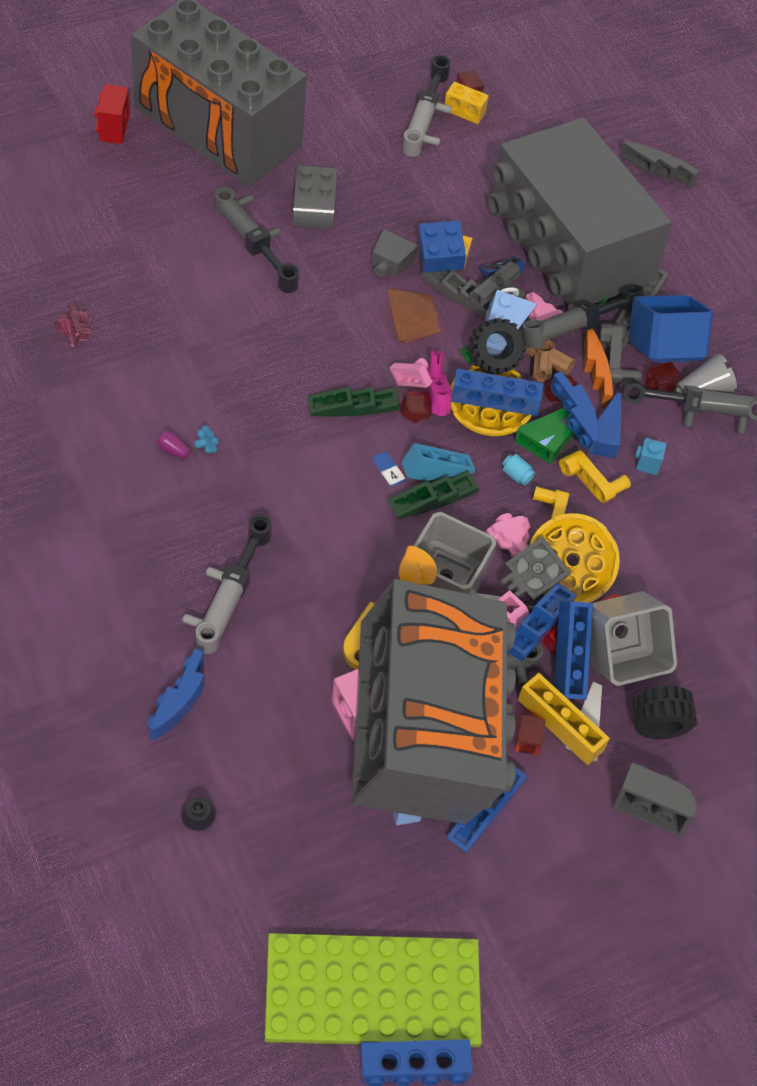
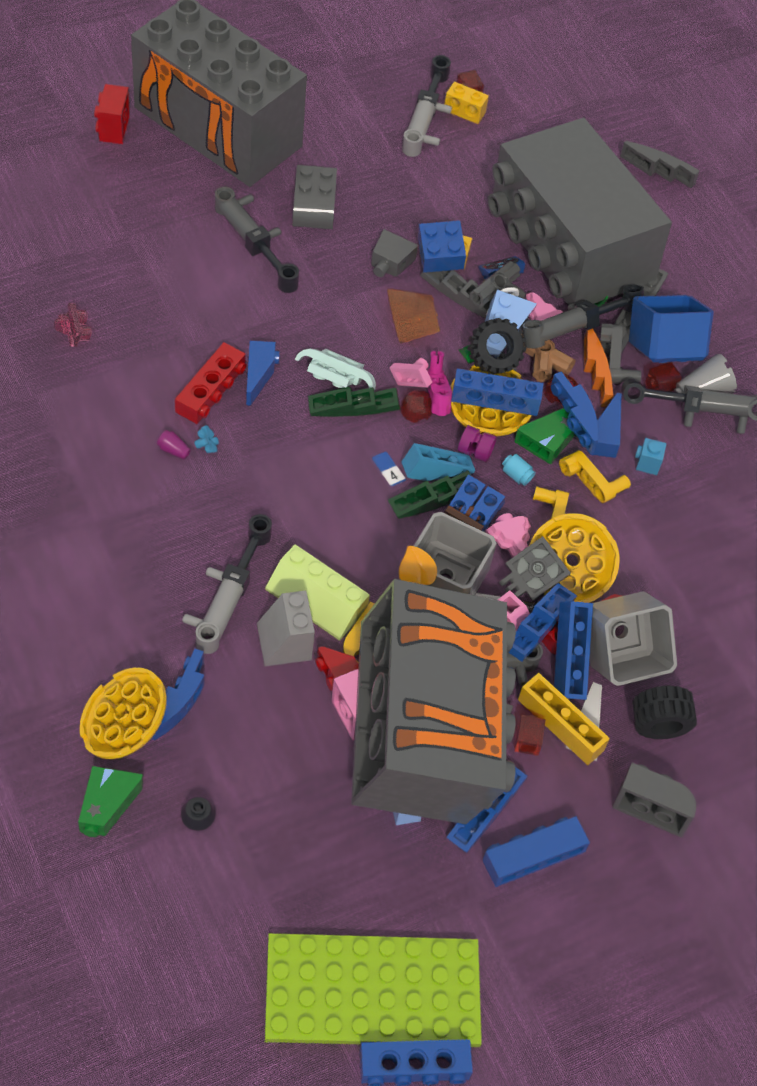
(107, 798): none -> green slope
(123, 713): none -> yellow brick
(210, 383): none -> red brick
(260, 367): none -> blue slope
(287, 630): none -> light grey slope
(332, 598): none -> yellowish green slope
(334, 664): none -> red slope
(336, 368): none -> light aqua plate
(475, 504): none -> blue hips
(476, 443): none -> magenta wheel
(535, 851): none -> blue brick

